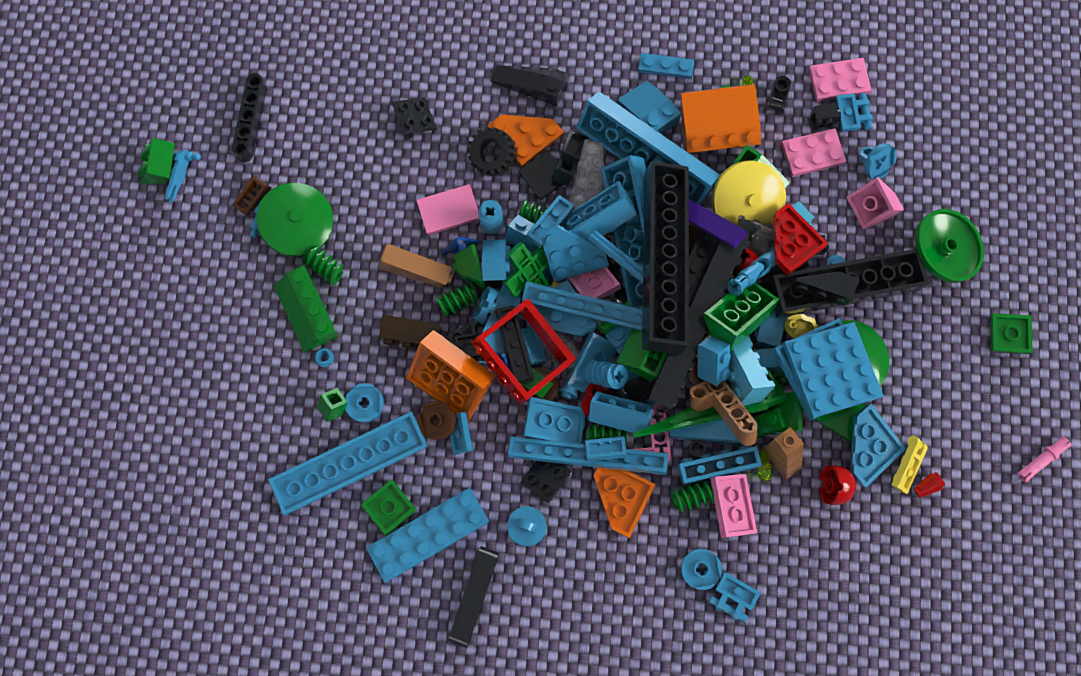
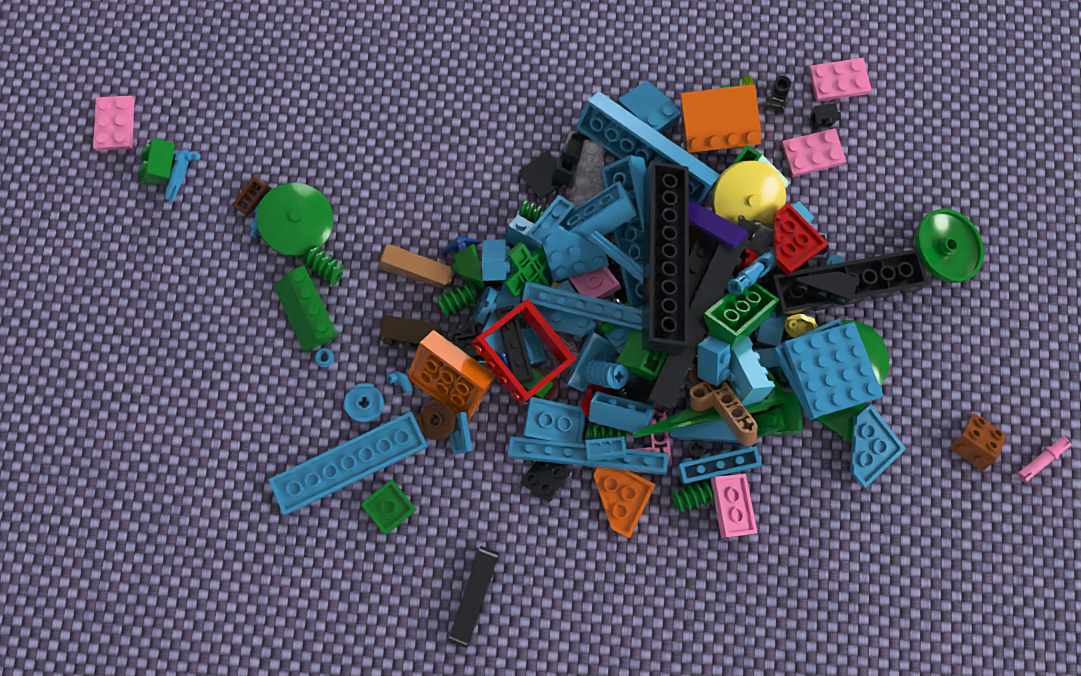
(113, 123): none -> bright pink plate
(249, 109): black beam -> none
(332, 404): green brick -> none
(400, 378): none -> dark azure arm
(414, 116): black hinge -> none
(427, 535): dark azure plate -> none
(448, 209): bright pink tile -> none
(479, 144): black tyre -> none
(490, 217): dark azure piece -> none
(526, 526): dark azure tile -> none
(530, 134): orange plate -> none
(535, 82): black wedge -> none
(568, 392): dark azure plate -> none
(666, 66): dark azure plate -> none
(708, 560): dark azure plate -> none
(737, 591): dark azure plate -> none
(764, 471): clear neon green arm -> none
(785, 453): medium nougat slope -> none
(837, 485): red cylinder -> none
(850, 117): dark azure plate -> none
(874, 203): bright pink slope -> none
(878, 160): dark azure tile -> none
(909, 464): light yellow plate -> none
(929, 485): red cone -> none
(979, 442): none -> dark orange bracket
(1011, 333): green plate -> none

